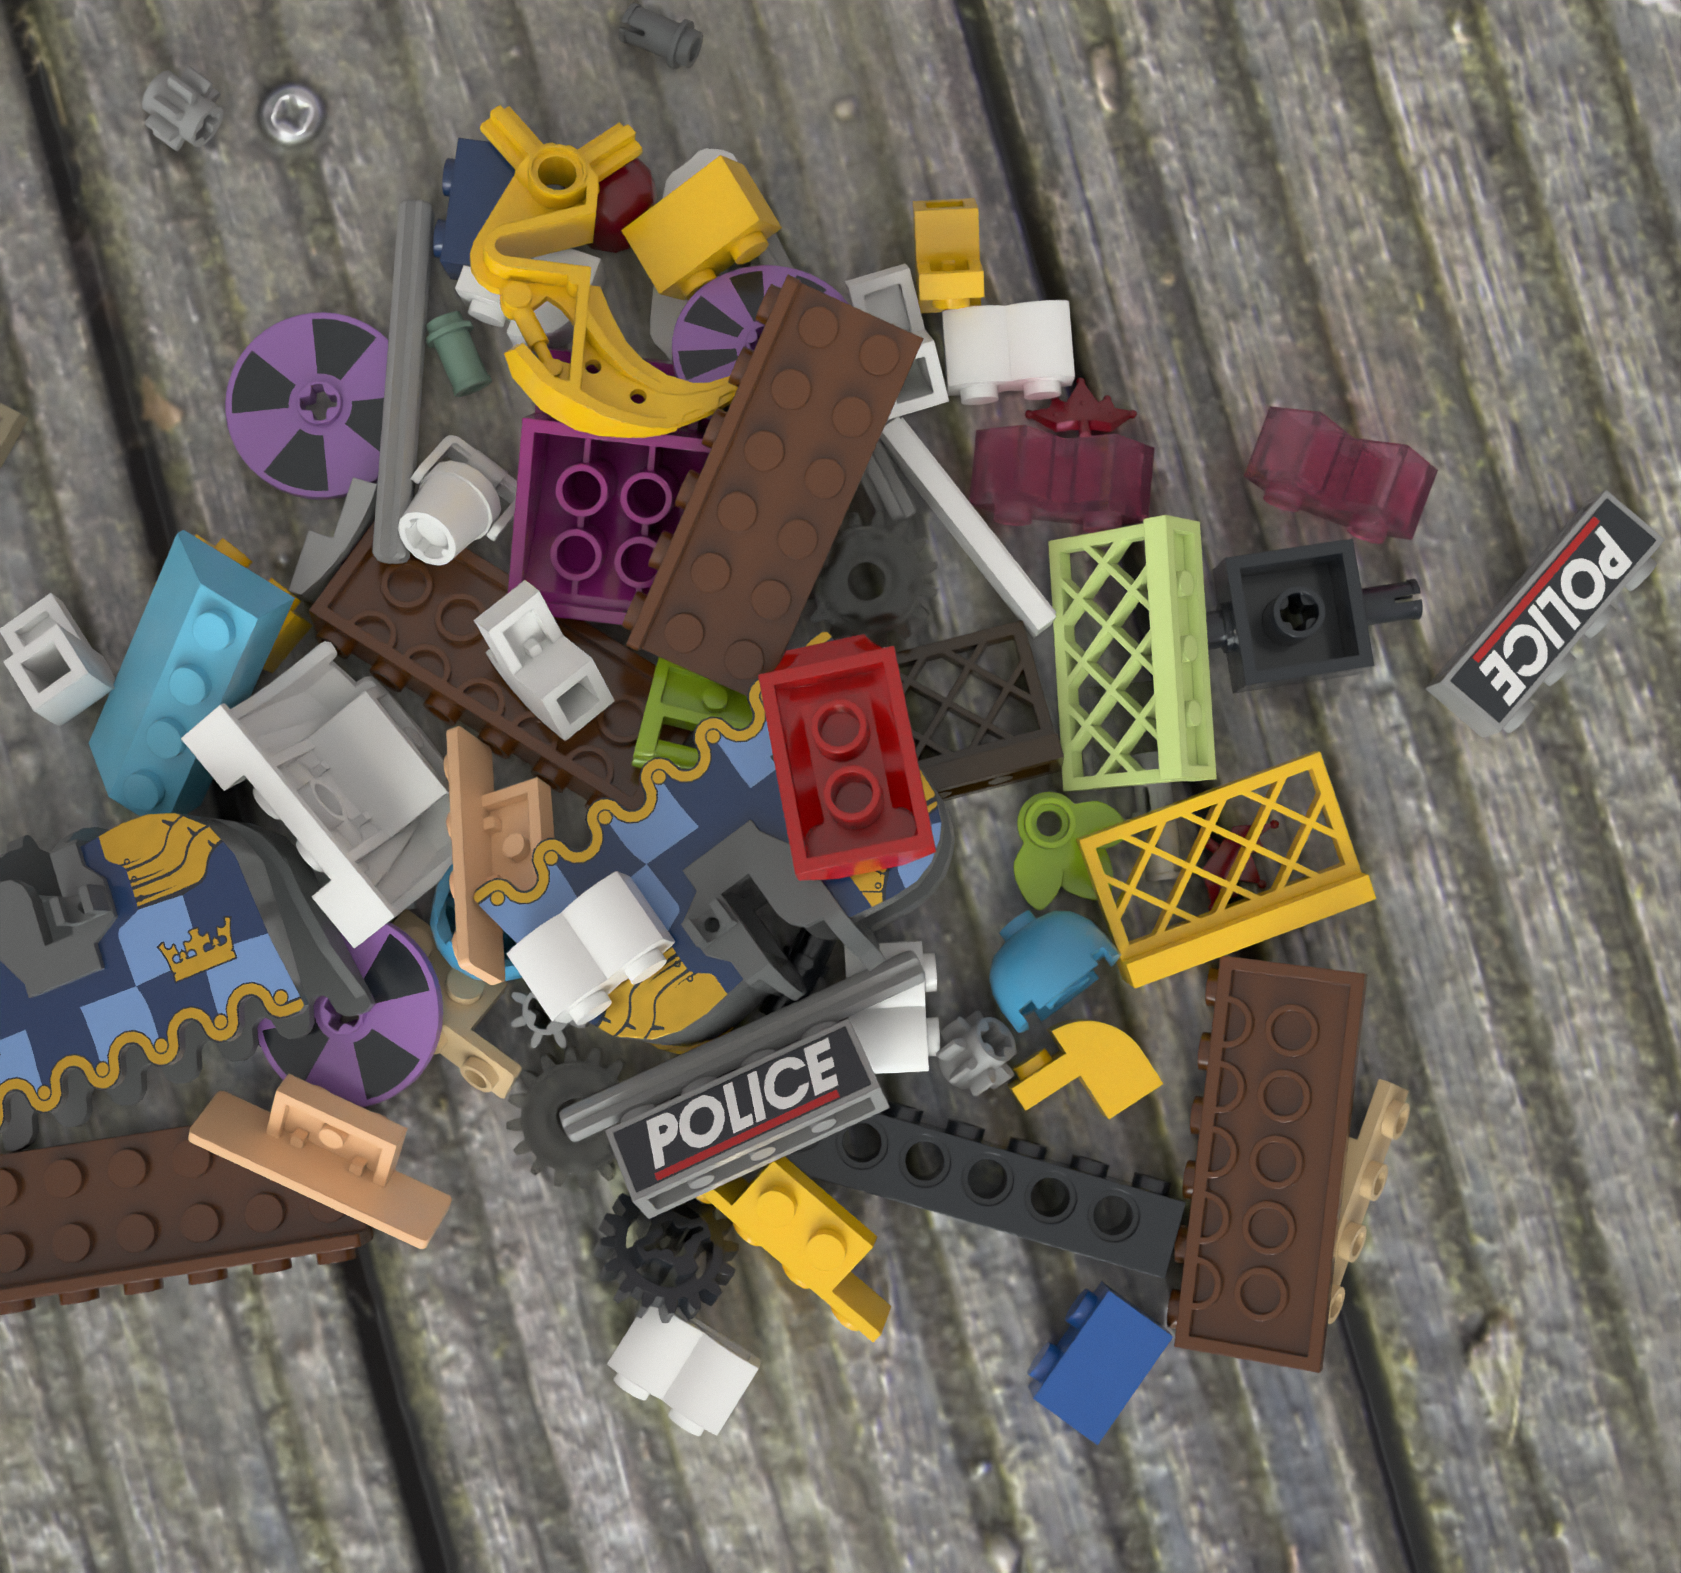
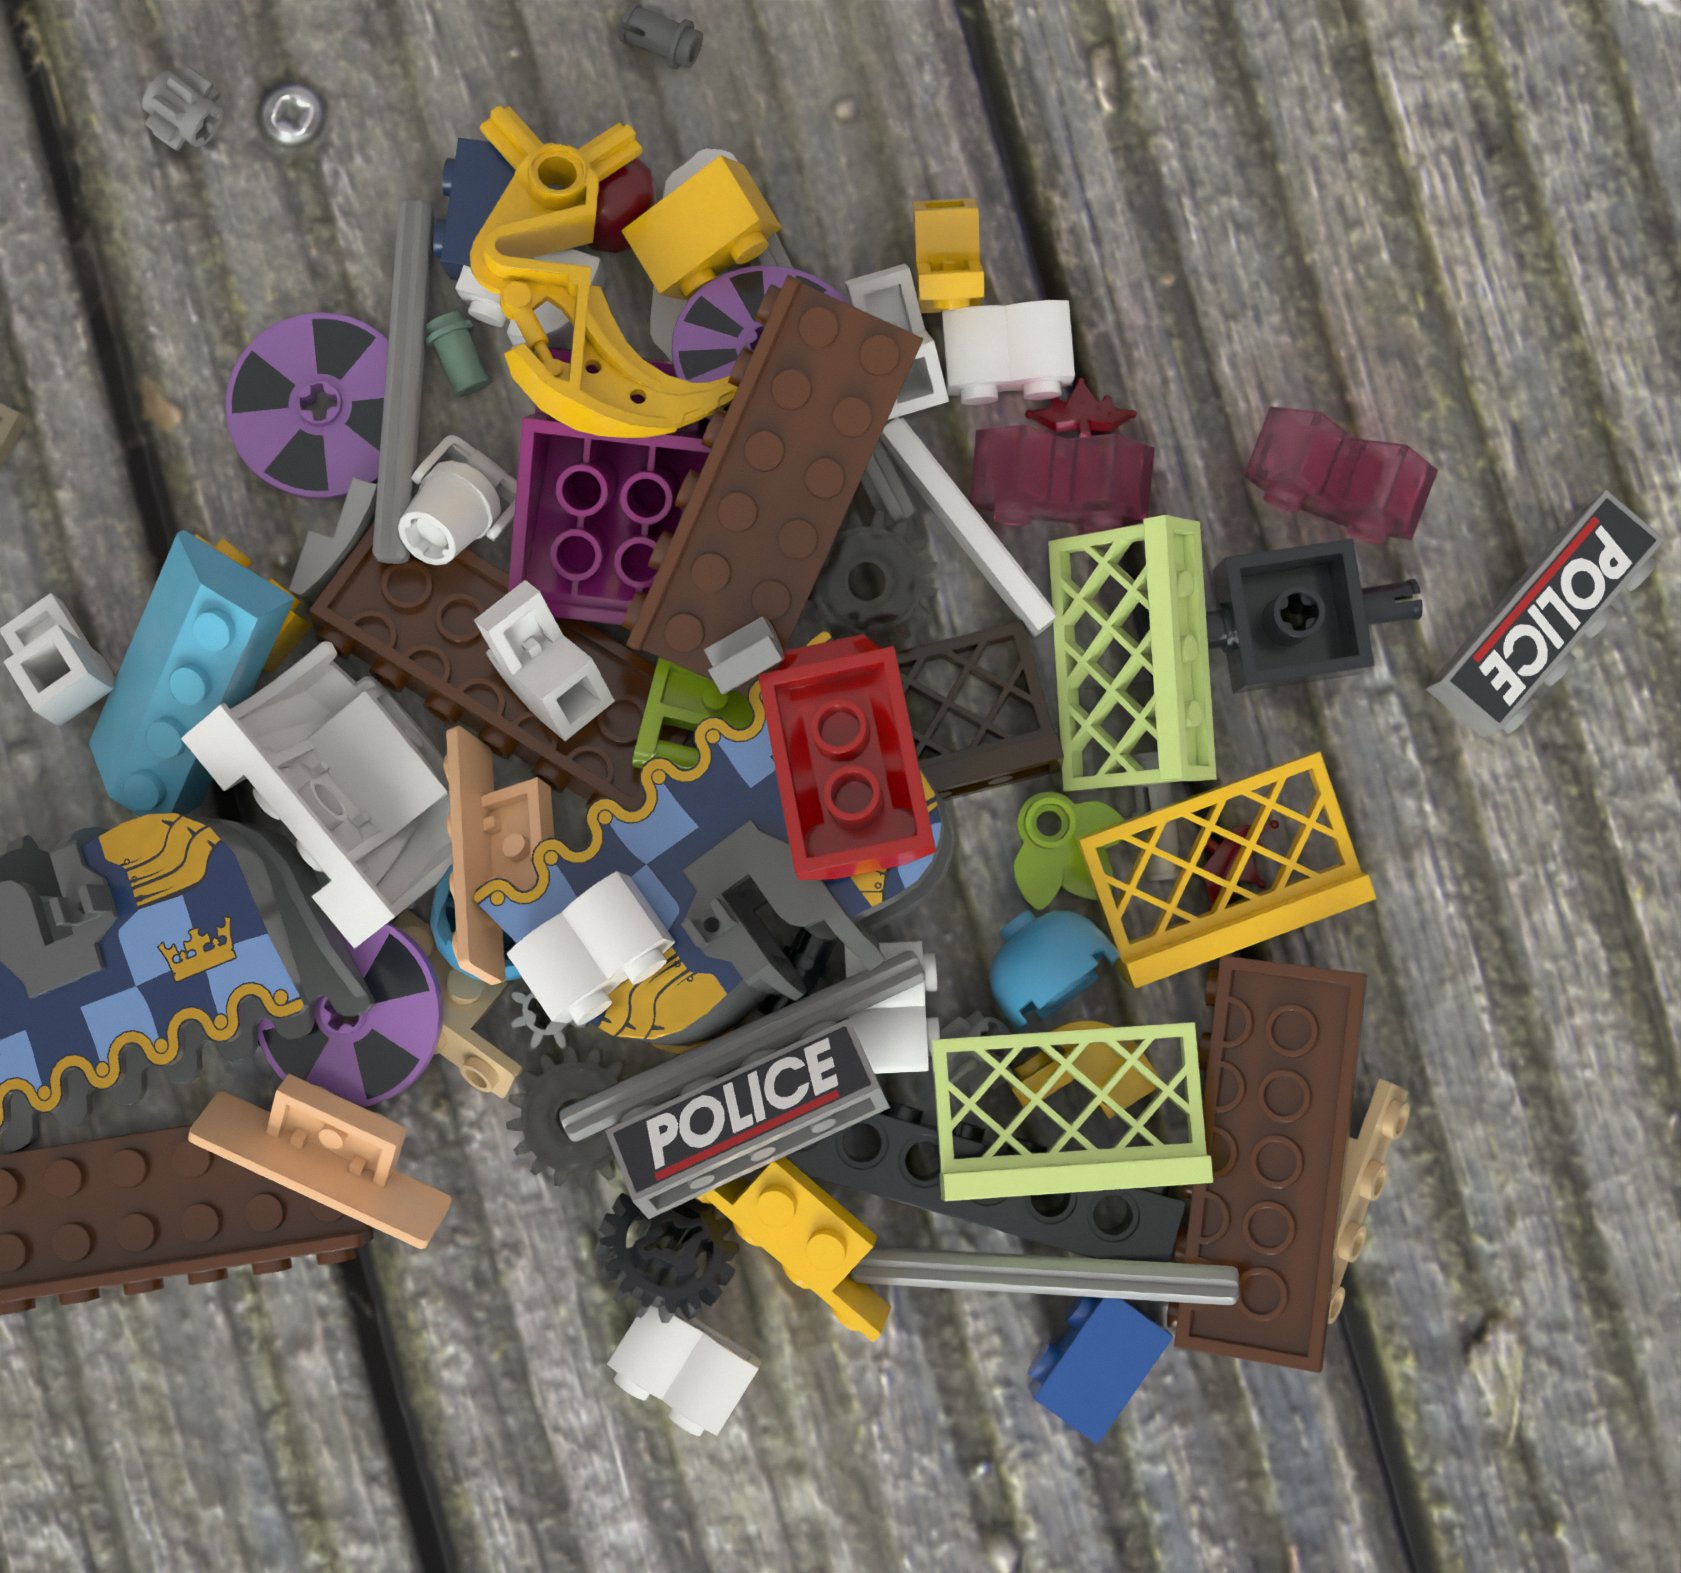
(744, 654): none -> light grey slope
(1049, 1275): none -> light grey axle
(1081, 1169): none -> yellowish green fence

